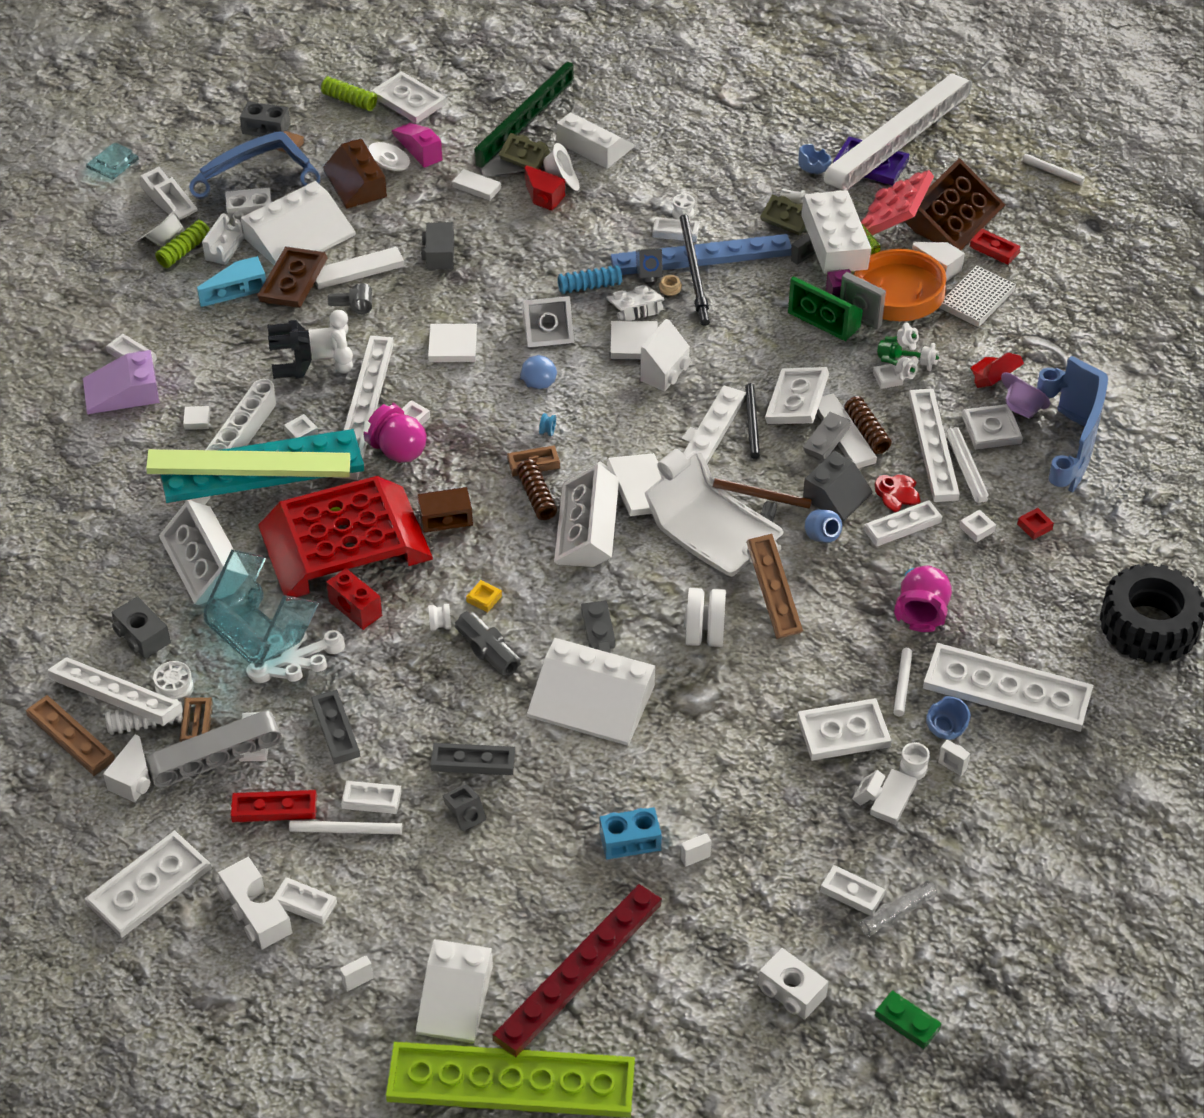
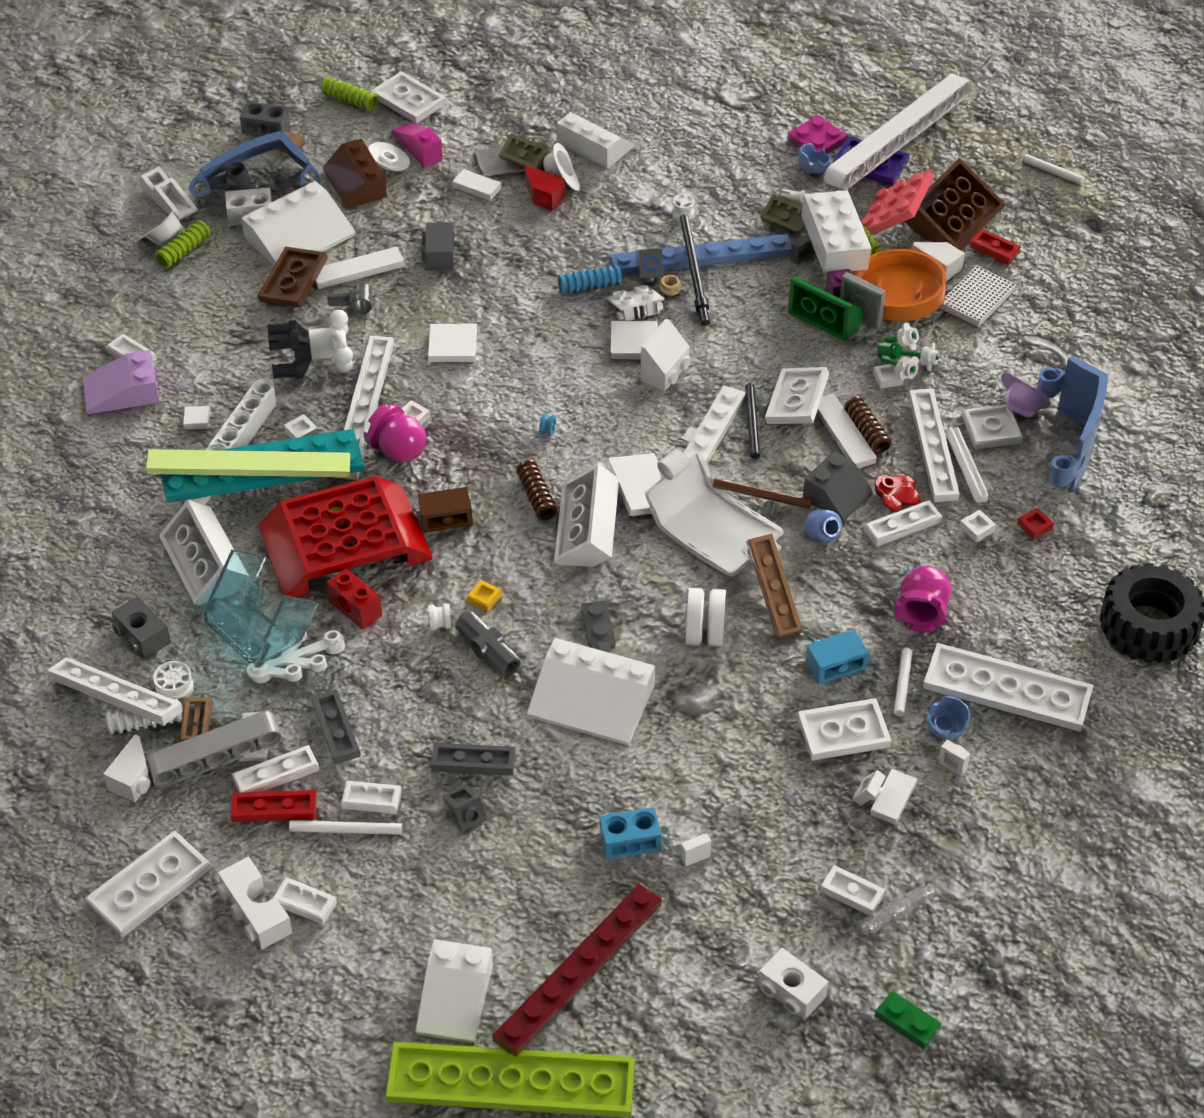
(70, 735): medium nougat tile -> none
(112, 161): clear light blue piece -> none
(222, 240): white hinge -> none
(235, 177): none -> dark grey axle
(235, 281): medium azure slope -> none
(276, 771): none -> white tile
(356, 973): white tile -> none
(524, 114): dark green tile -> none
(538, 372): medium blue hair -> none
(544, 463): medium nougat tile -> none
(547, 321): white slope -> none
(671, 229): white tile -> none
(819, 133): none -> dark pink plate
(827, 436): light grey plate -> none
(836, 656): none -> dark azure brick
(914, 760): white wheel -> none
(990, 369): red slope -> none

